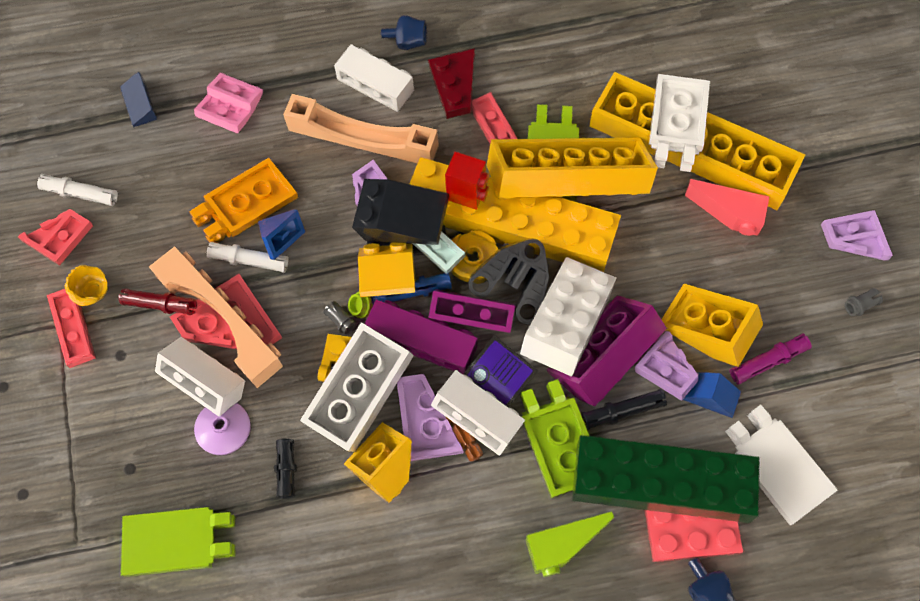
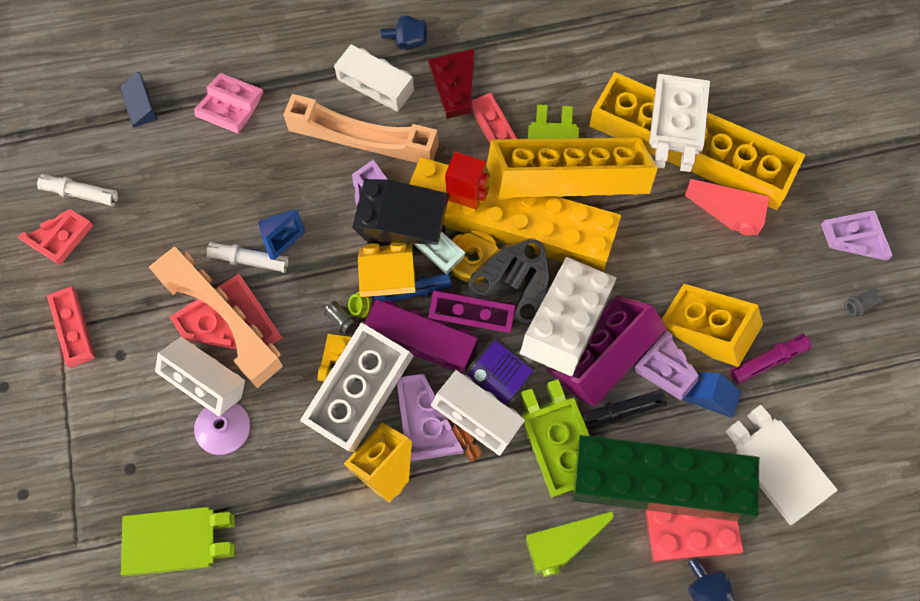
(86, 285): yellow hair -> none
(167, 302): dark red pin -> none
(243, 201): light orange tile -> none
(285, 468): black pin -> none

